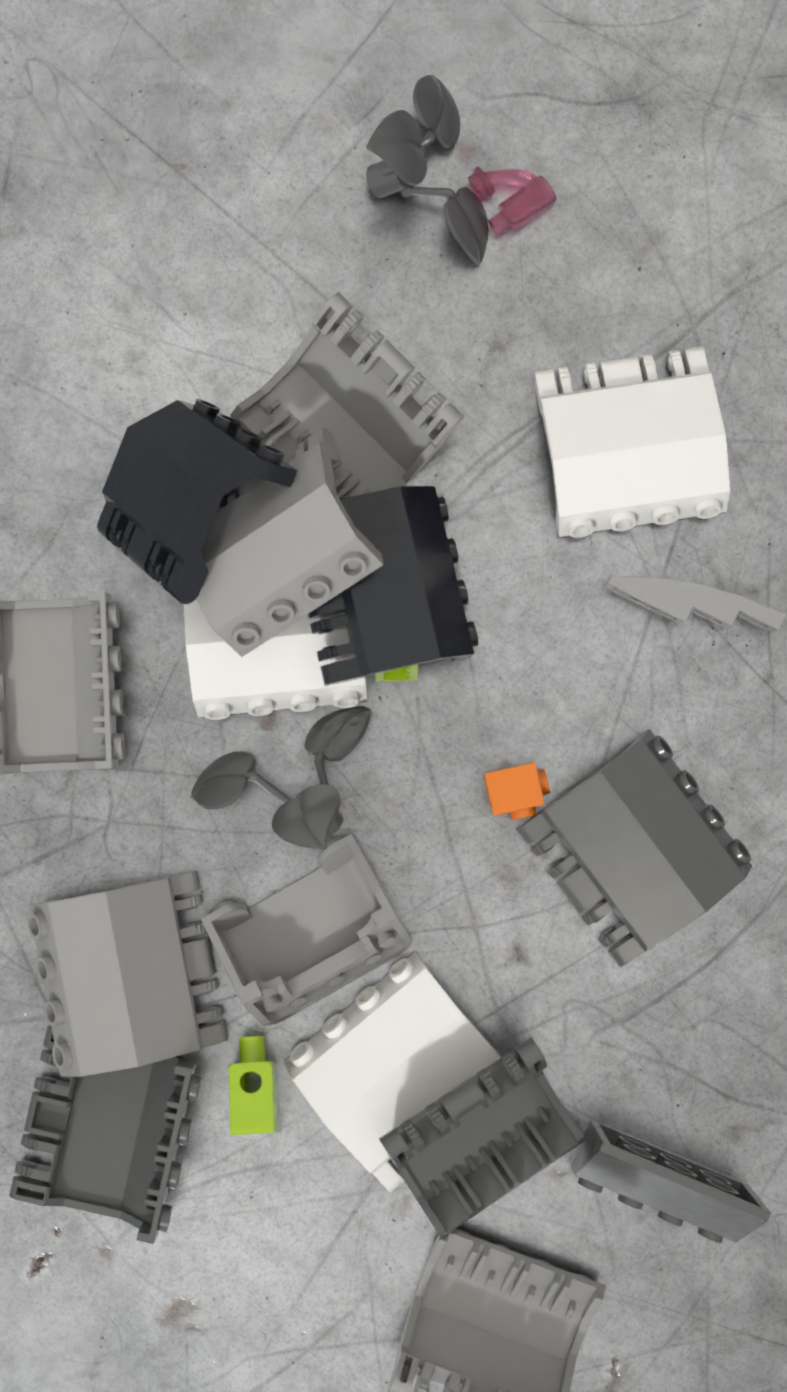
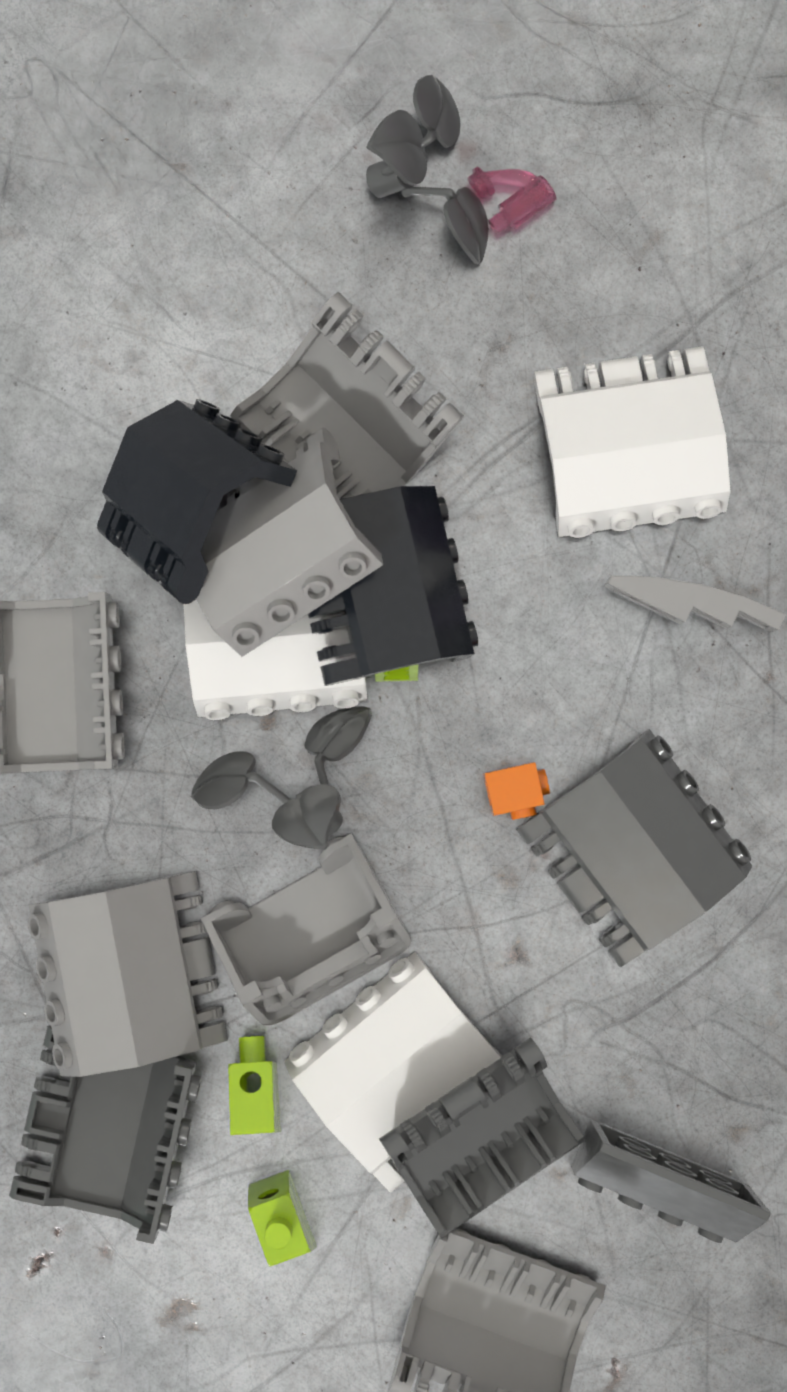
(279, 1219): none -> lime torso

